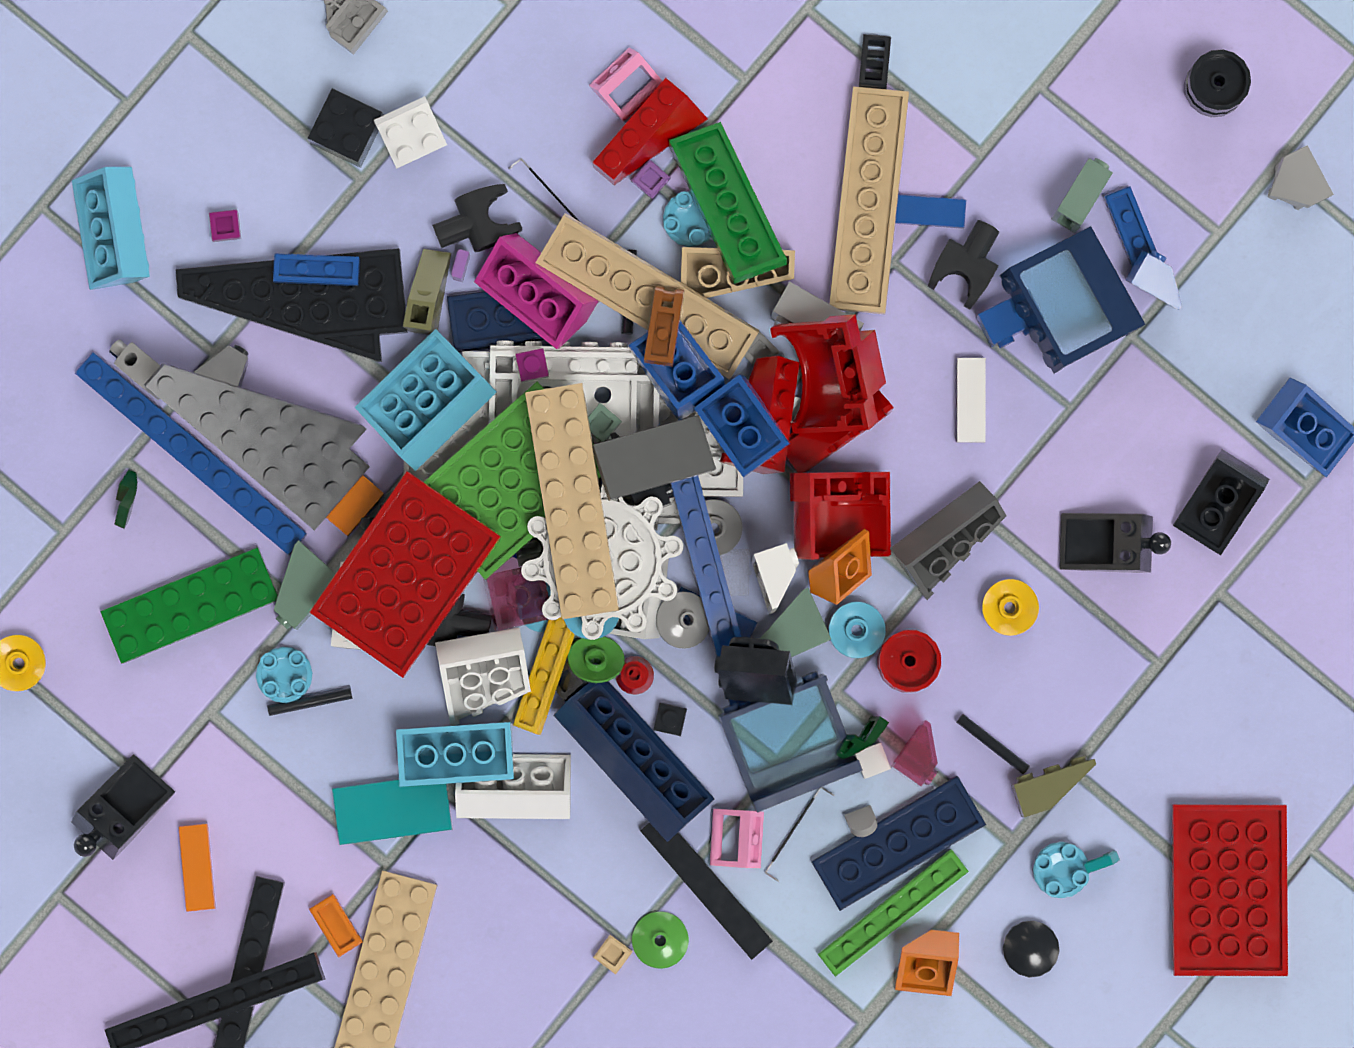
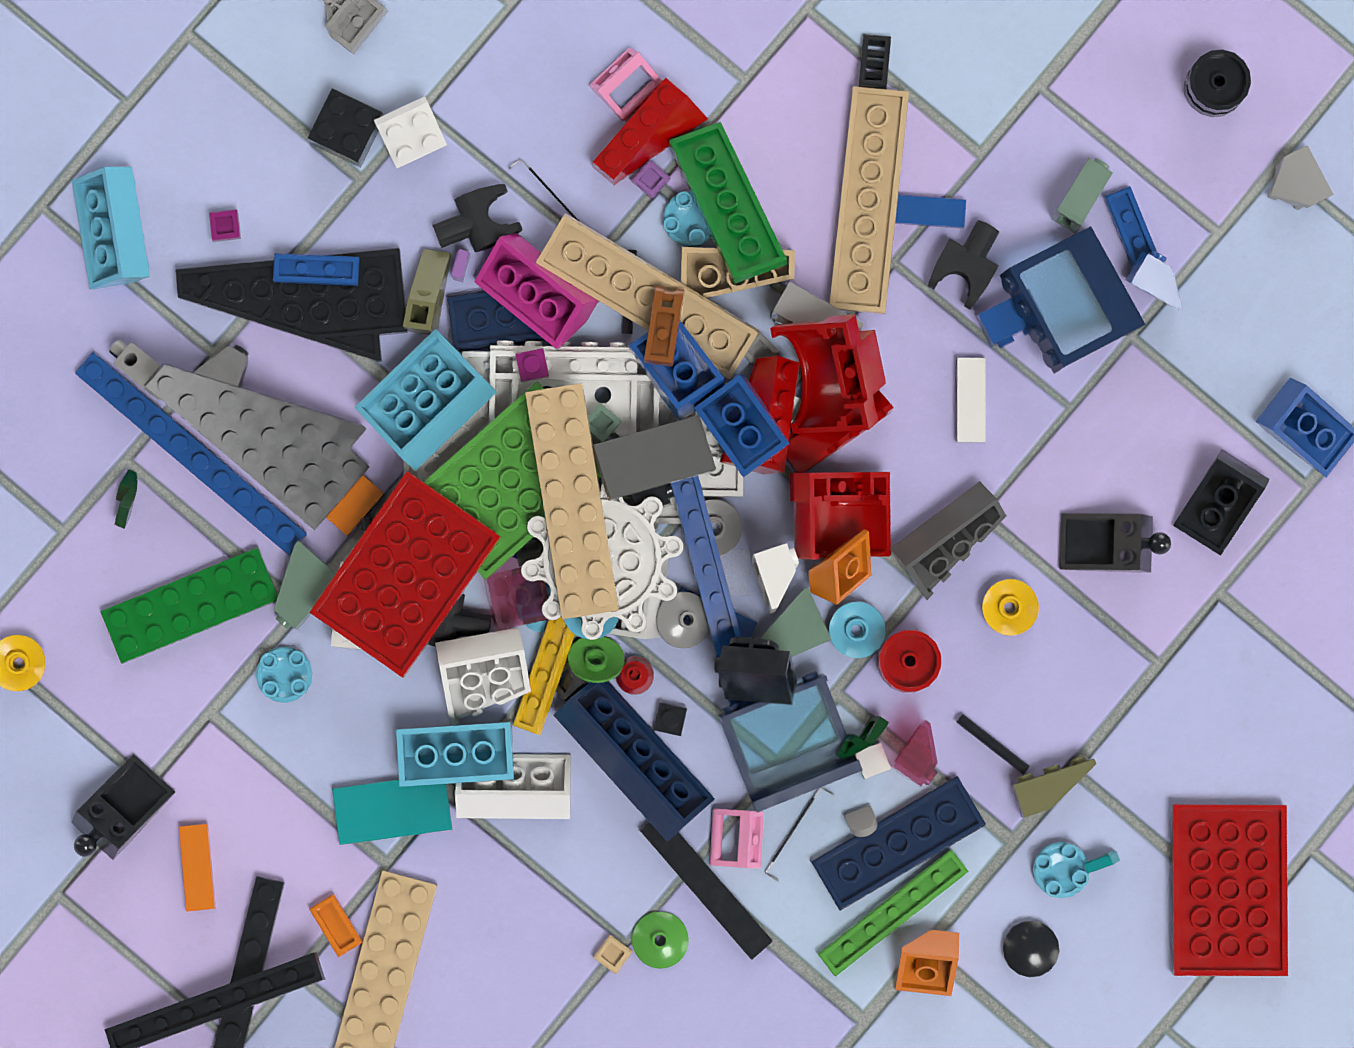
(310, 701): black bar -> none

